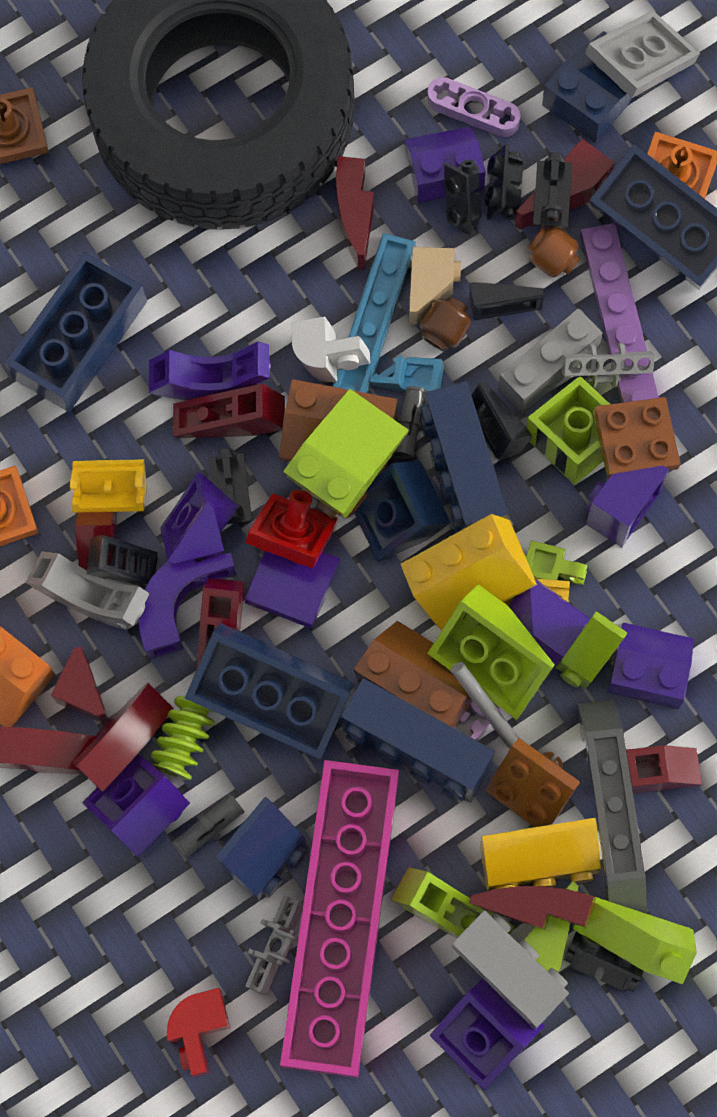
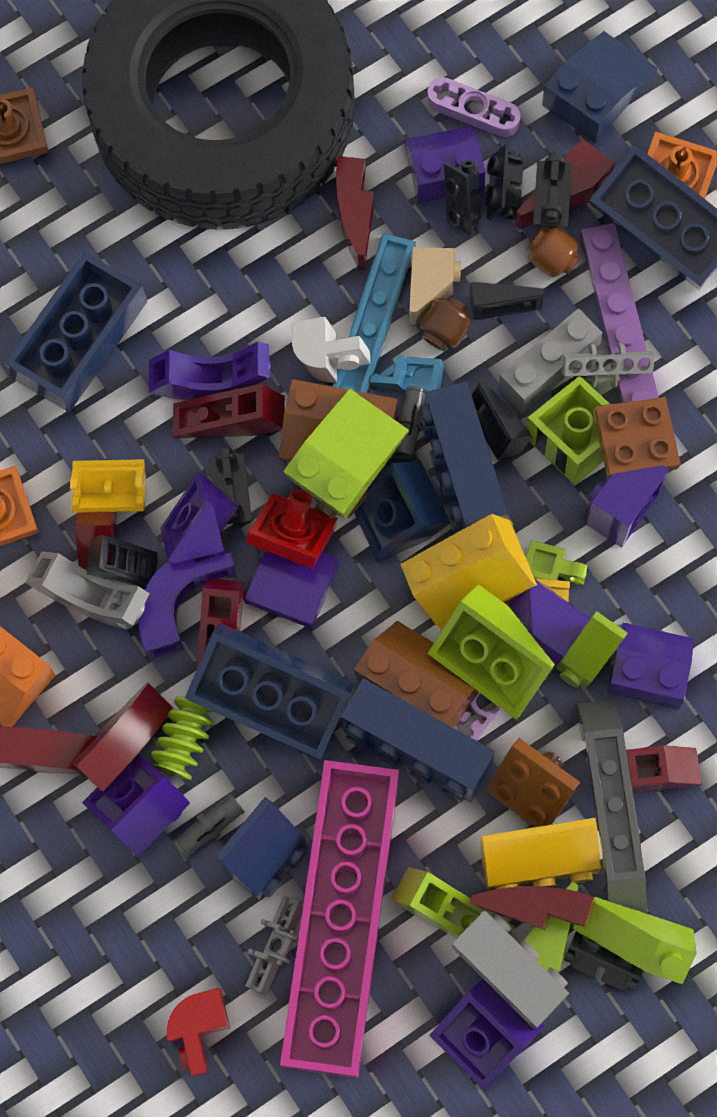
(78, 688): dark red slope -> none
(484, 703): light grey bar -> none
(642, 53): light grey plate -> none

